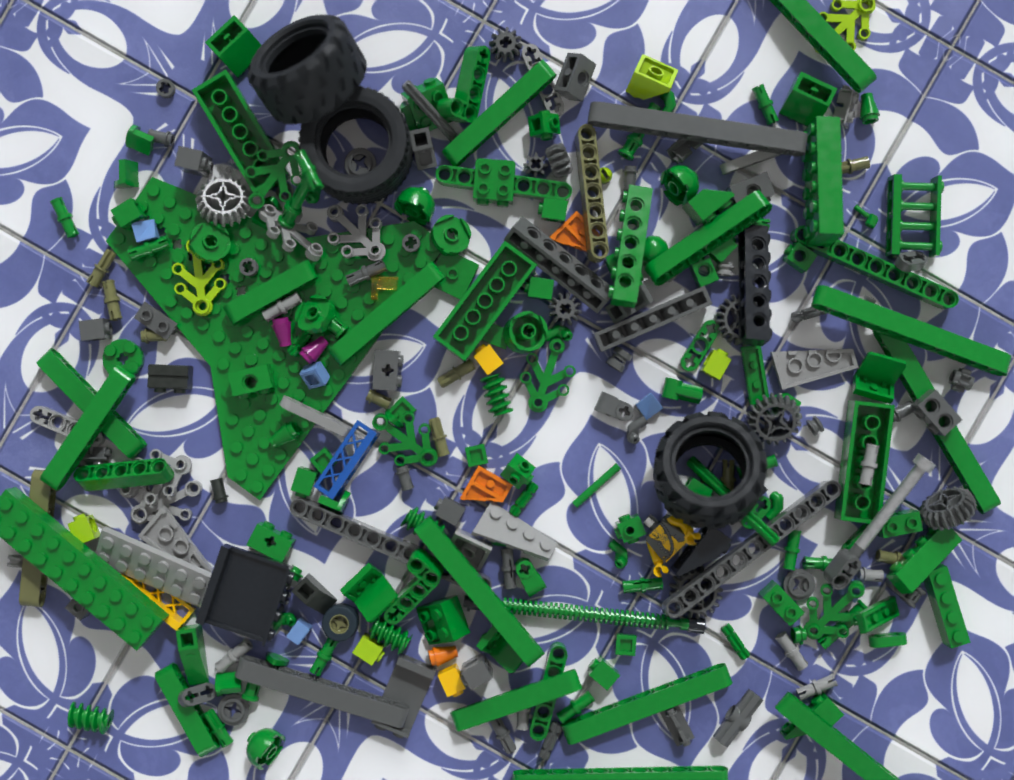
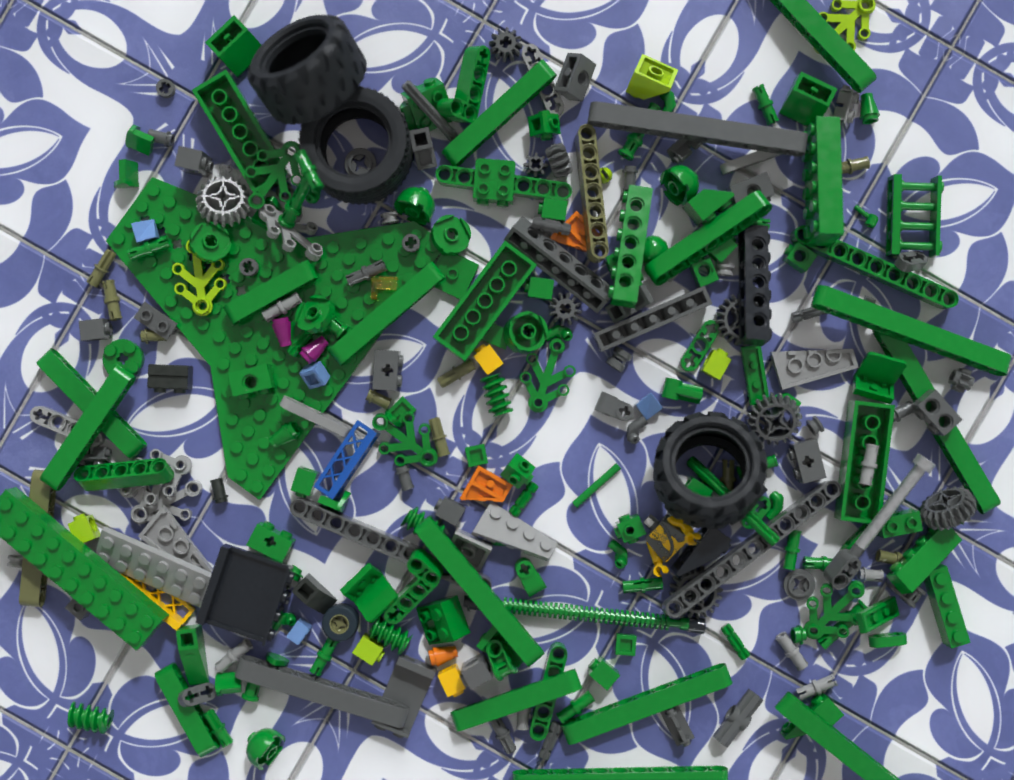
(64, 217): green pin -> none
(127, 213): green brick -> none
(225, 713): dark grey gear -> none
(322, 459): green plate -> none
(358, 234): light grey plant -> none
(389, 218): none -> light grey bush
(503, 662): none -> green piece
(508, 568): dark grey pin -> none
(551, 225): none -> dark grey axle
(781, 603): green brick -> none
(814, 468): none -> dark grey brick

